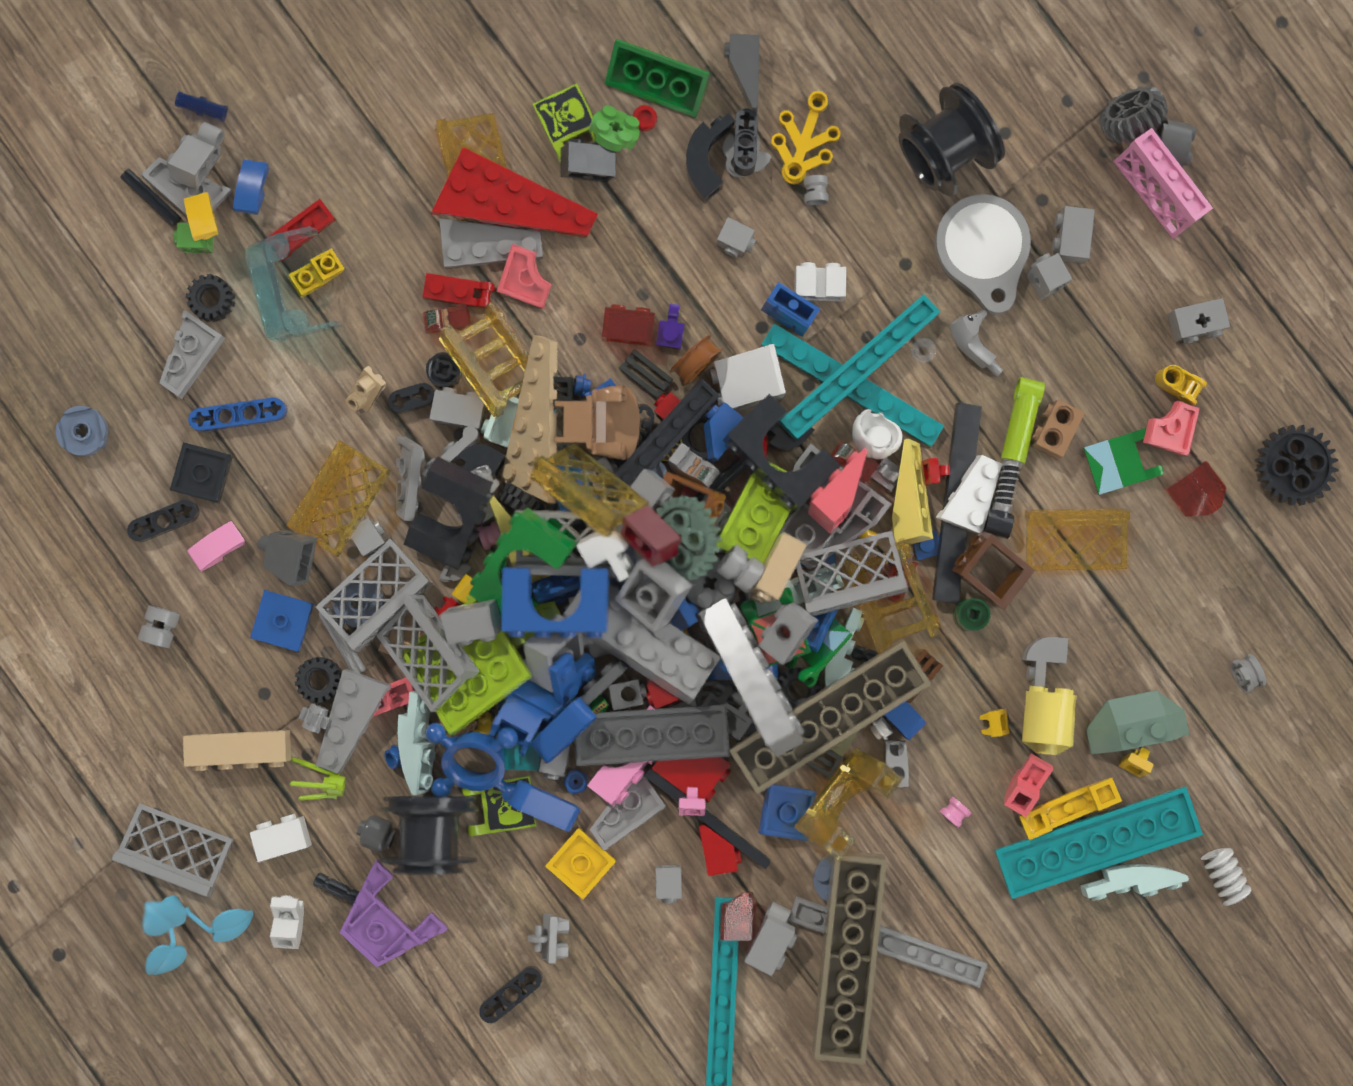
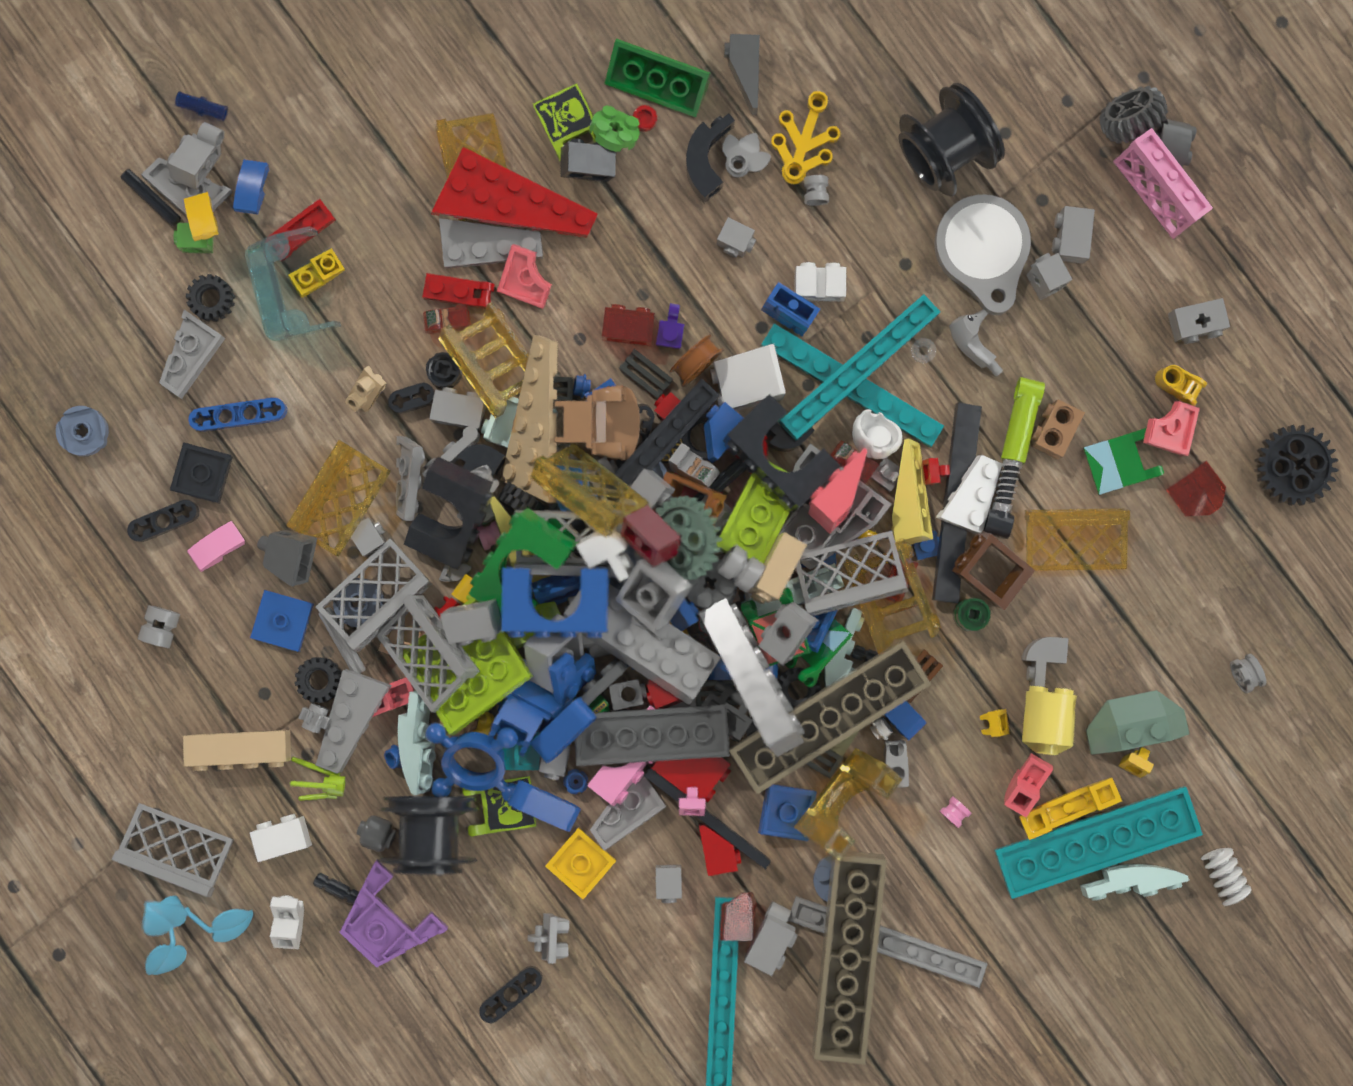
(740, 150): black beam -> none

